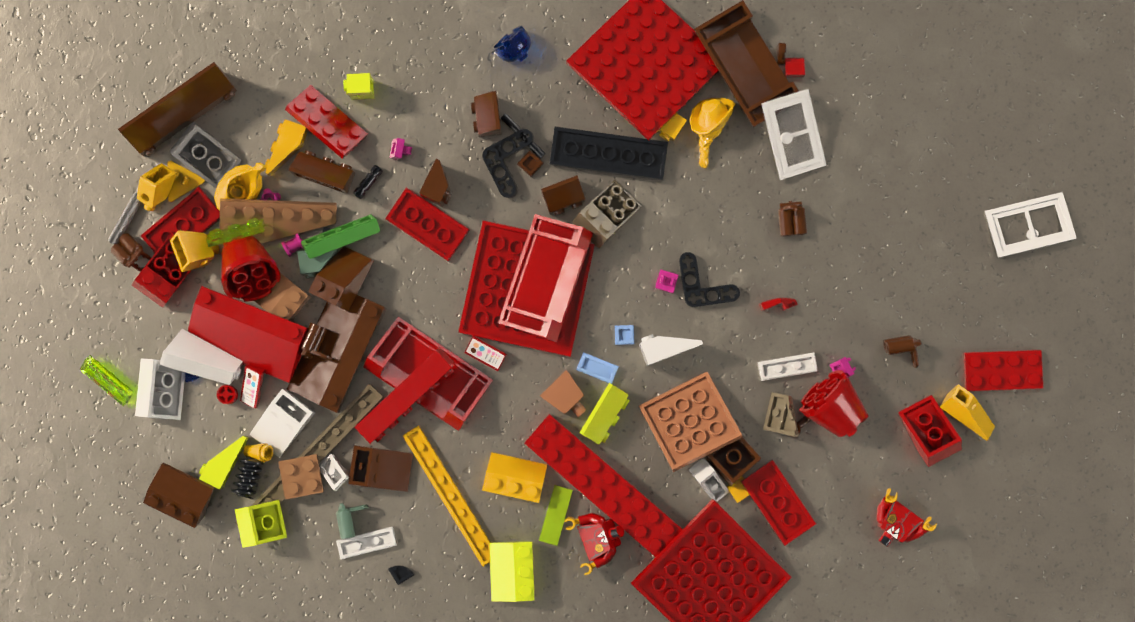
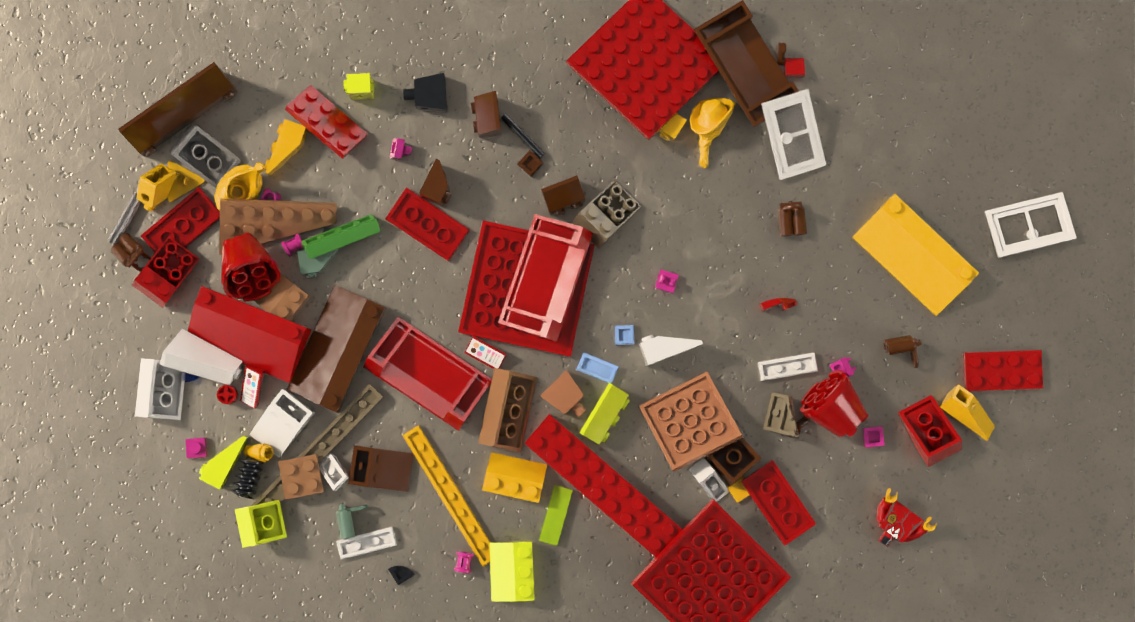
(106, 380): clear neon green plate -> none
(179, 495): reddish brown slope -> none
(192, 250): yellow torso -> none
(196, 447): none -> dark pink plate
(235, 232): clear neon green plate -> none
(313, 341): reddish brown piece -> none
(322, 171): reddish brown slope -> none
(342, 278): reddish brown slope -> none
(368, 181): black axle -> none
(405, 395): red brick -> none
(428, 93): none -> black torso
(463, 562): none -> dark pink bush
(501, 154): black beam -> none
(507, 410): none -> medium nougat slope
(513, 46): clear blue cylinder -> none
(598, 537): red torso -> none
(608, 153): black plate -> none
(696, 288): black beam -> none
(873, 436): none -> dark pink plate
(915, 254): none -> yellow slope

